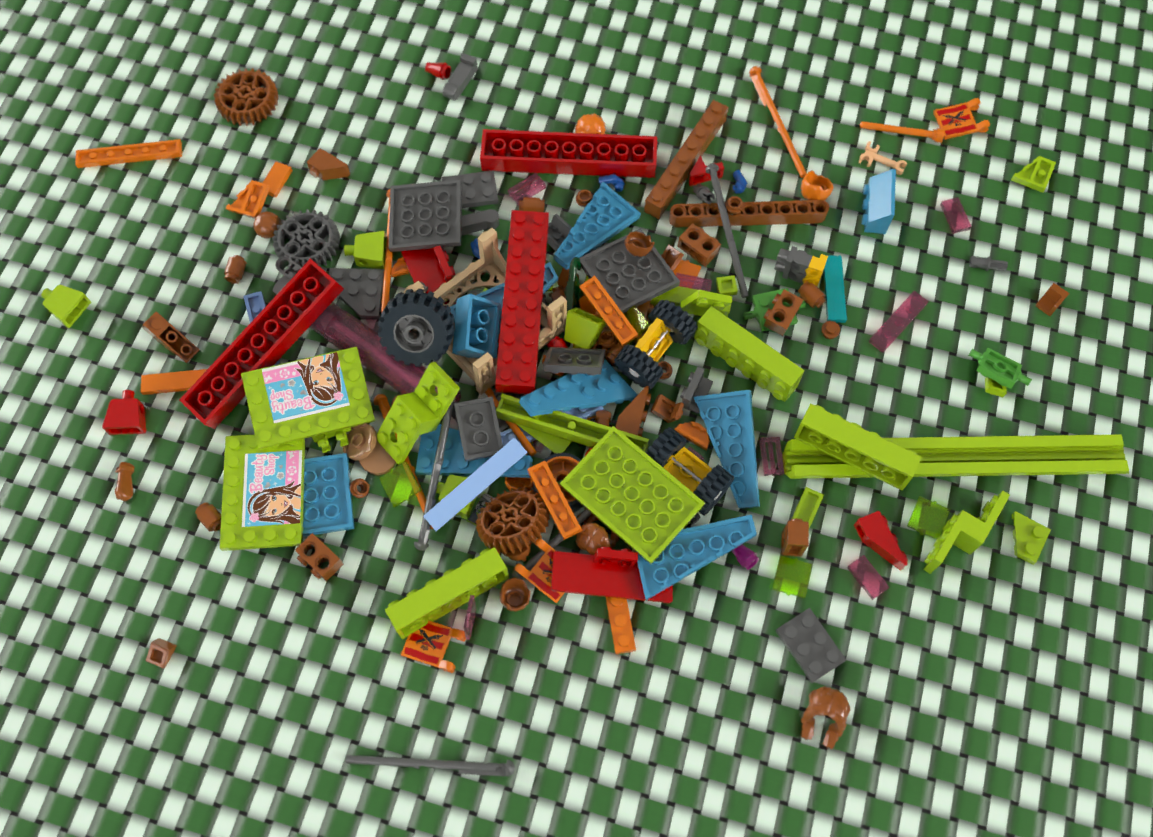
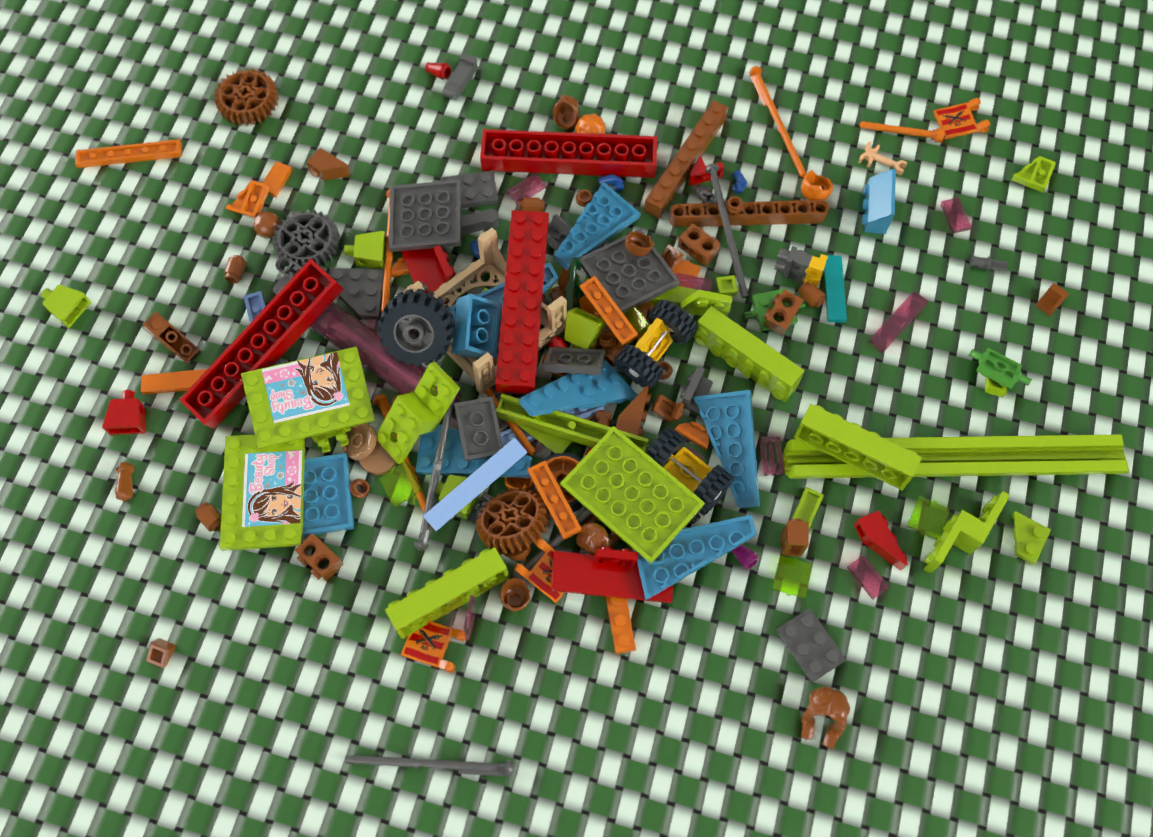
(566, 112): none -> dark orange hair
(830, 329): dark orange plate -> none

